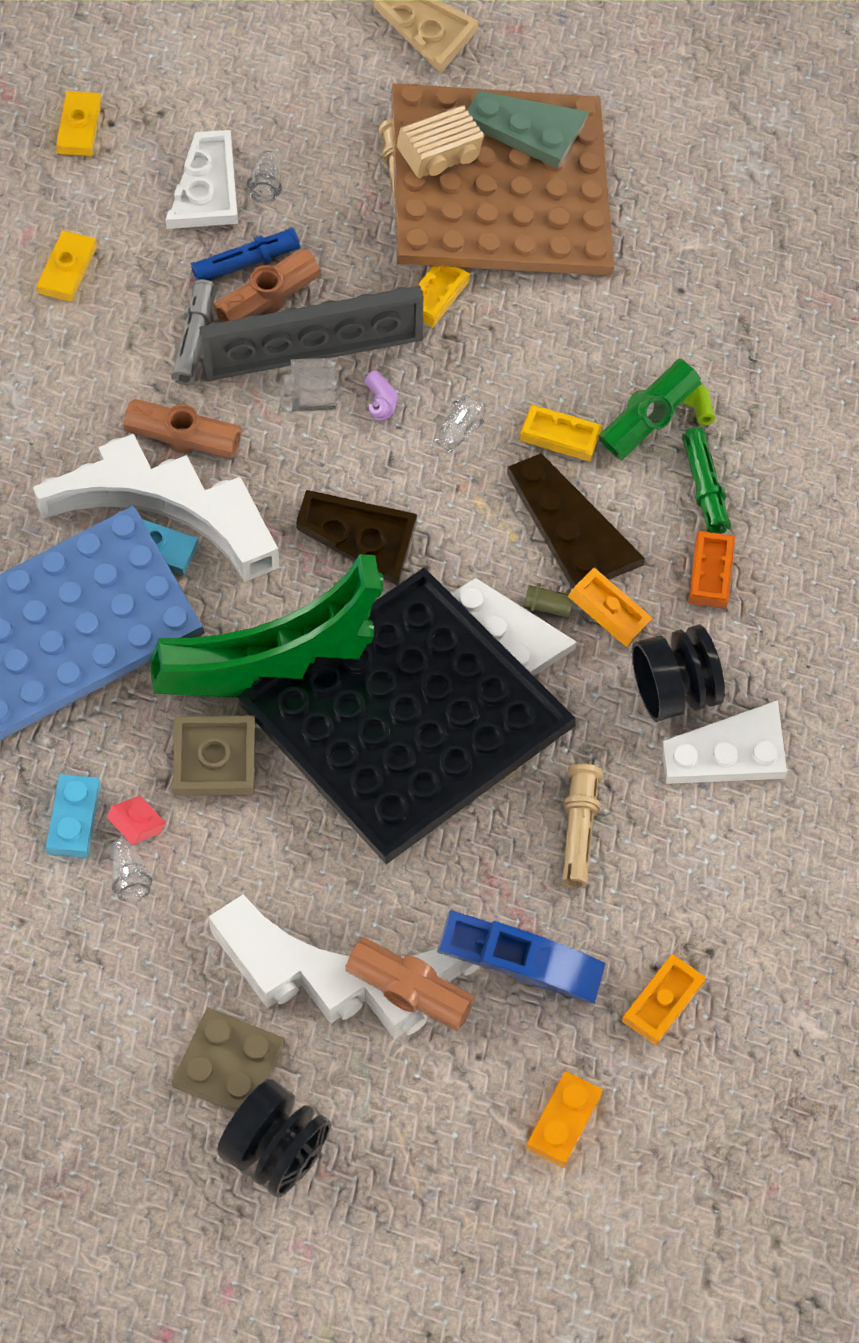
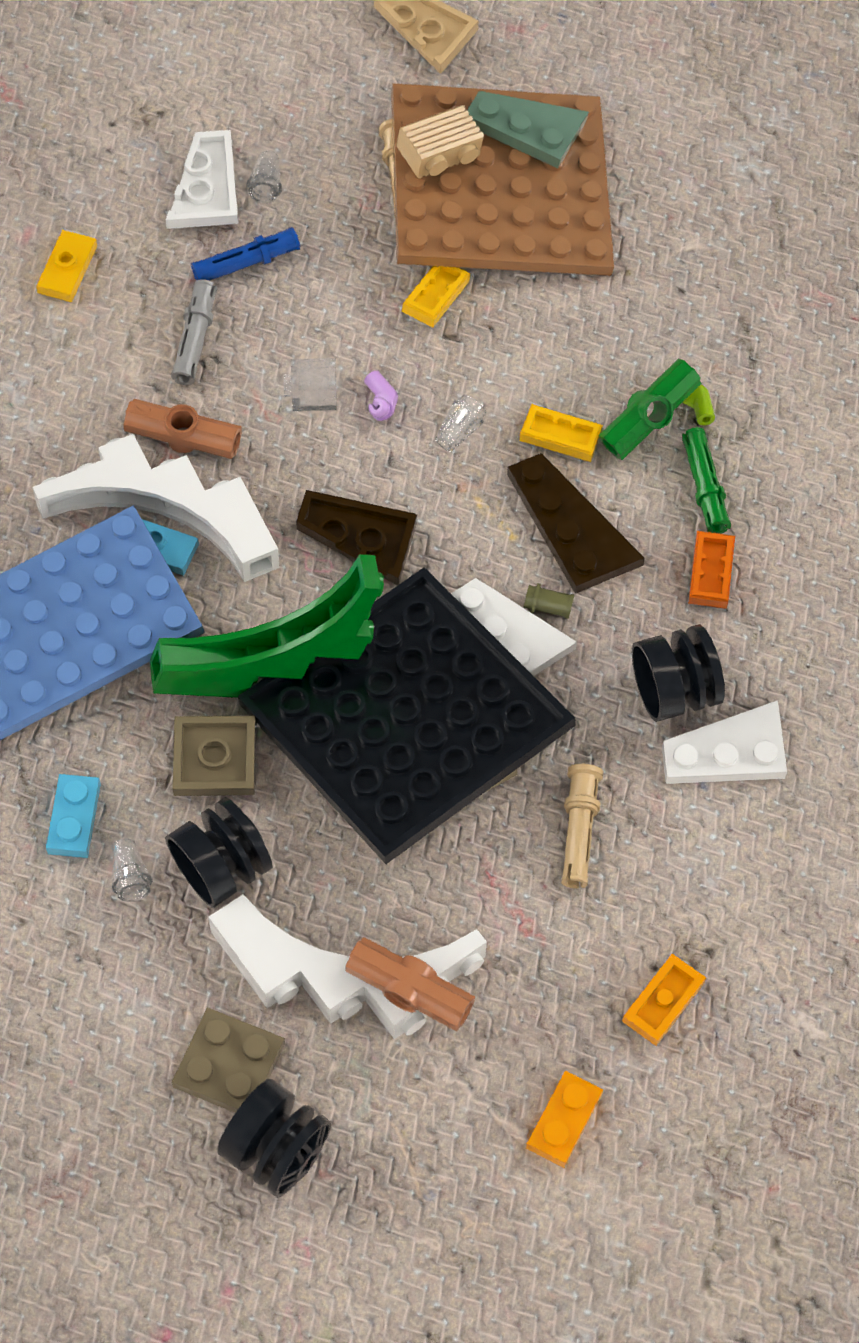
(79, 123): yellow plate -> none
(136, 819): coral plate -> none
(225, 848): none -> black wheel
(282, 281): nougat piece -> none
(312, 332): dark grey plate -> none
(522, 955): blue slope -> none
(610, 607): light orange plate -> none

